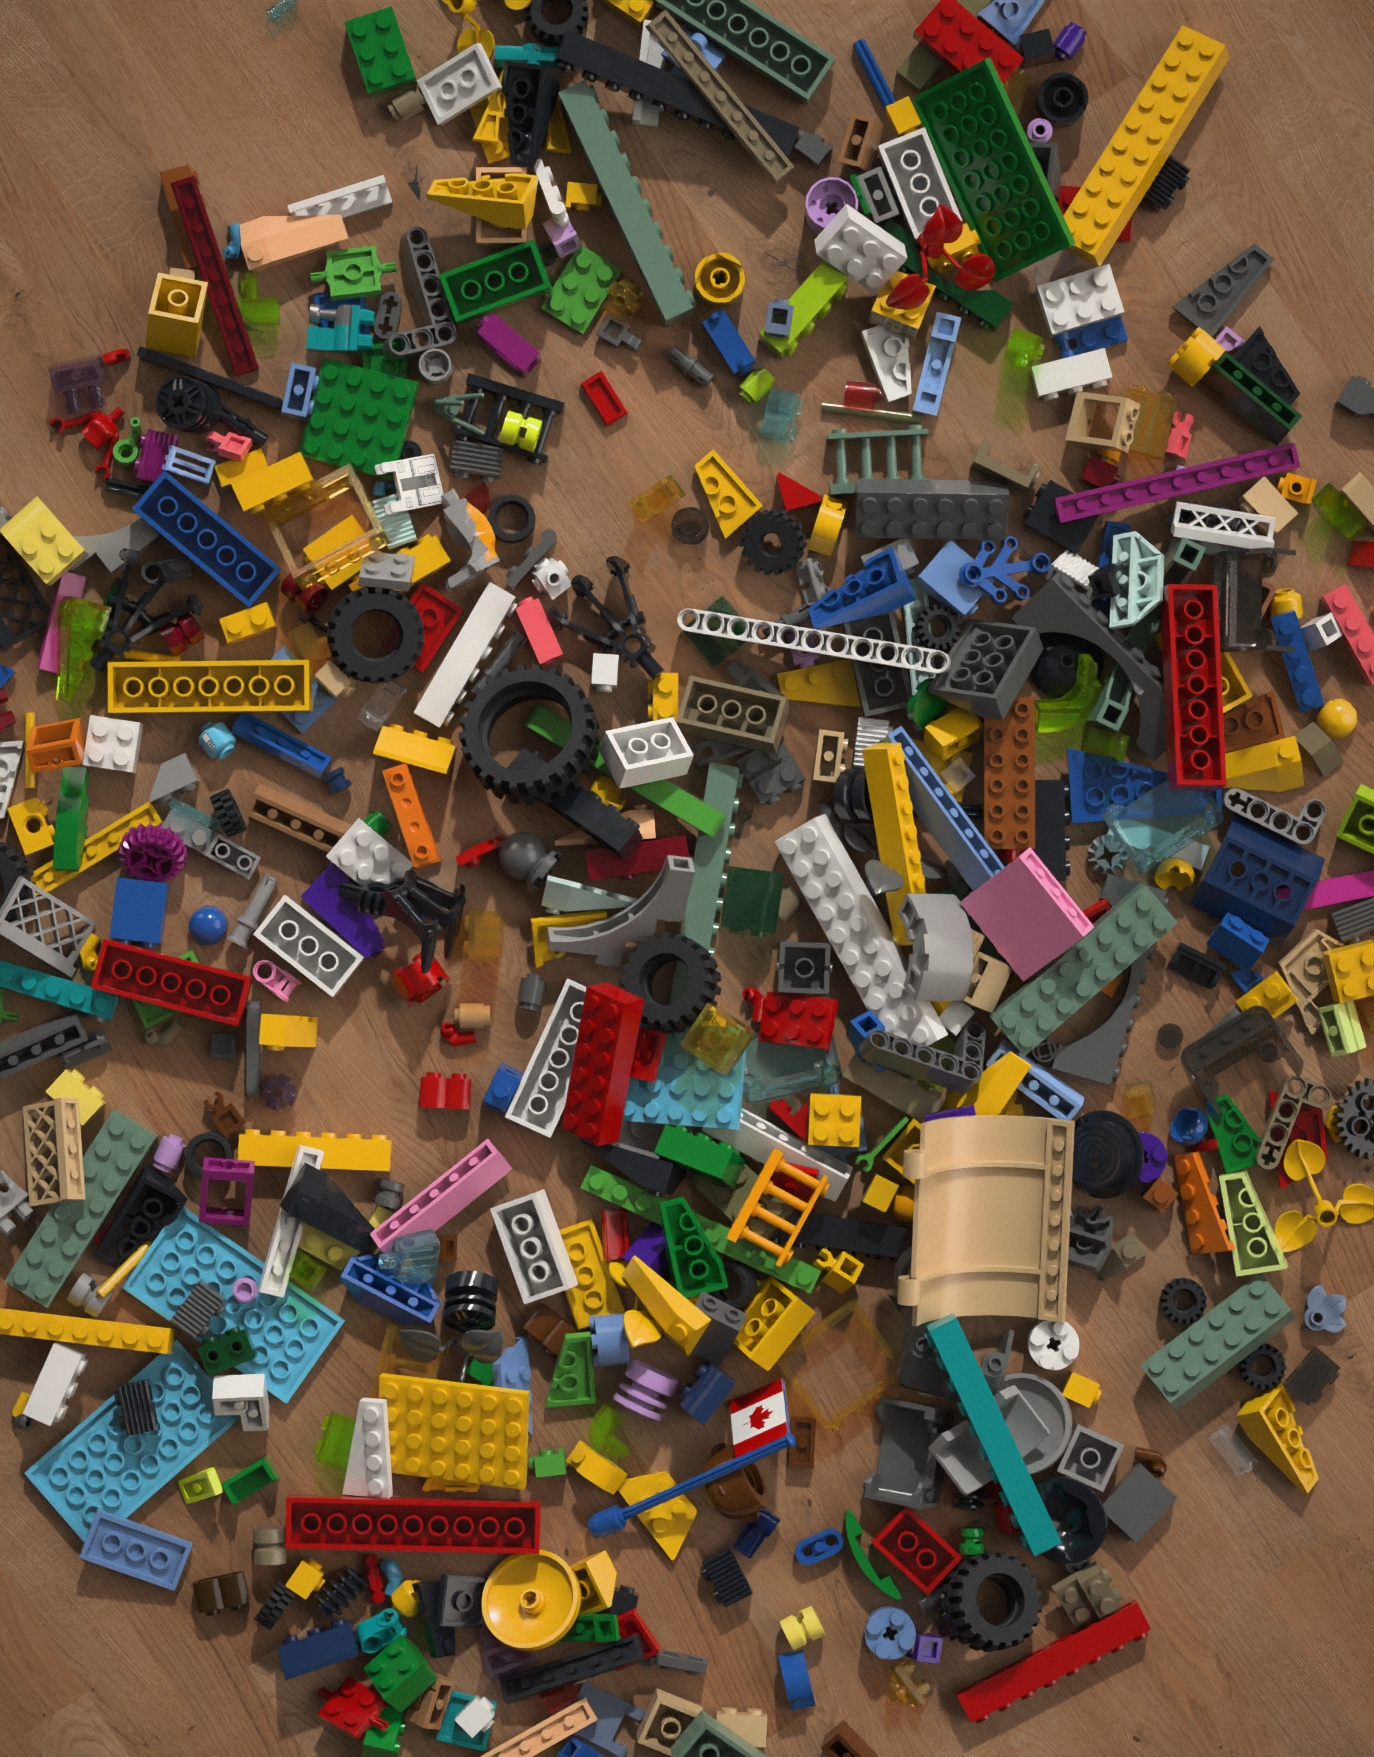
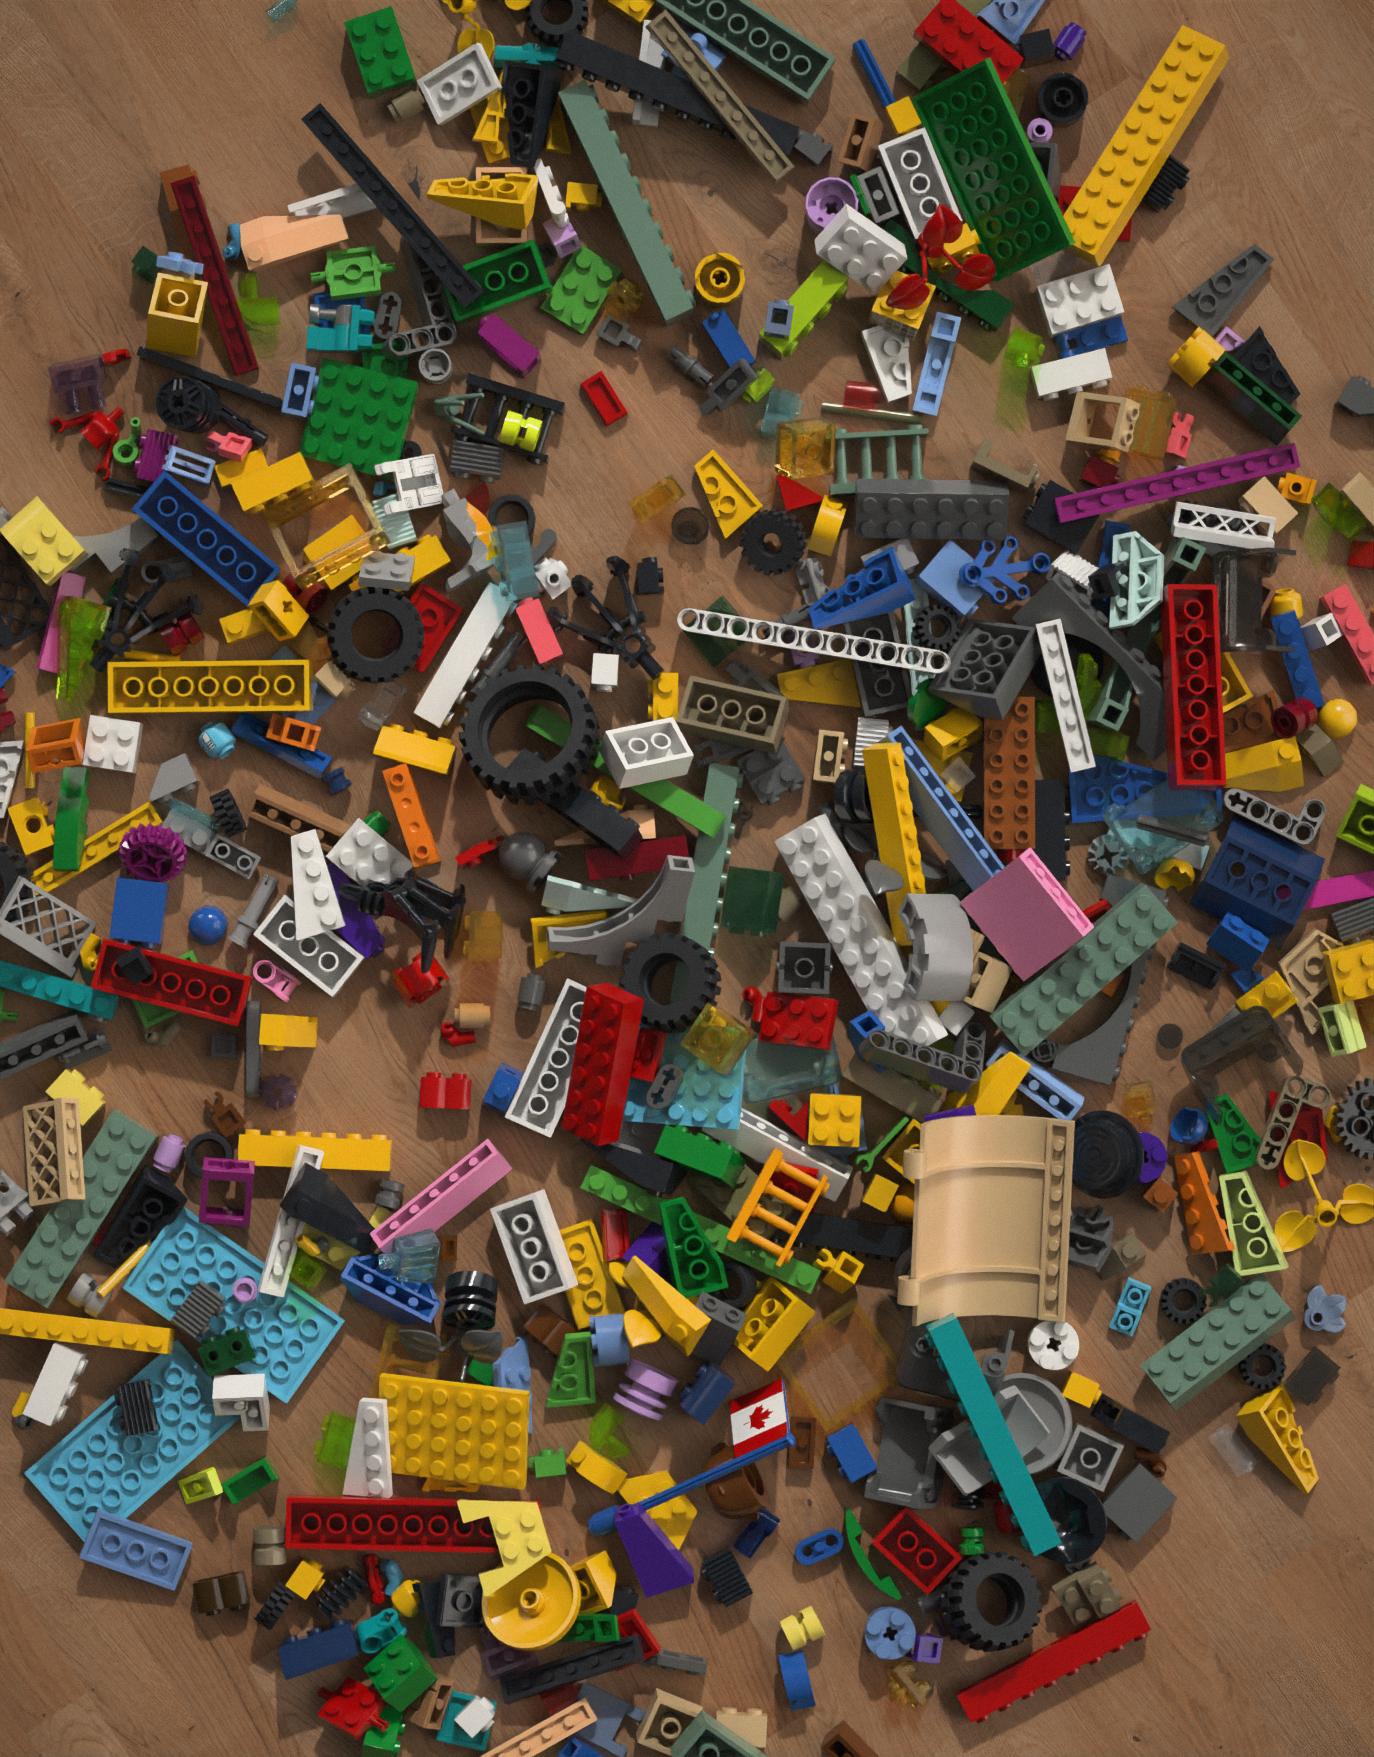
(135, 965): none -> black panel
(145, 265): none -> clear green brick
(176, 262): none -> light blue plate
(278, 610): none -> yellow brick
(293, 732): none -> orange brick
(314, 892): none -> white wing
(314, 1247): none -> yellow arm
(393, 206): none -> black plate
(514, 561): none -> clear light blue brick
(518, 1536): none -> light yellow wing
(650, 576): none -> black brick
(652, 1554): none -> dark purple slope
(669, 1090): none -> dark grey beam
(729, 387): none -> dark grey hinge
(805, 448): none -> clear yellow brick
(851, 1452): none -> blue brick
(1065, 695): none -> white plate
(1130, 1306): none -> medium azure slope
(1130, 1423): none -> black slope
(1172, 830): none -> dark grey axle
(1223, 1283): none -> clear green plate
(1294, 718): none -> dark red wheel

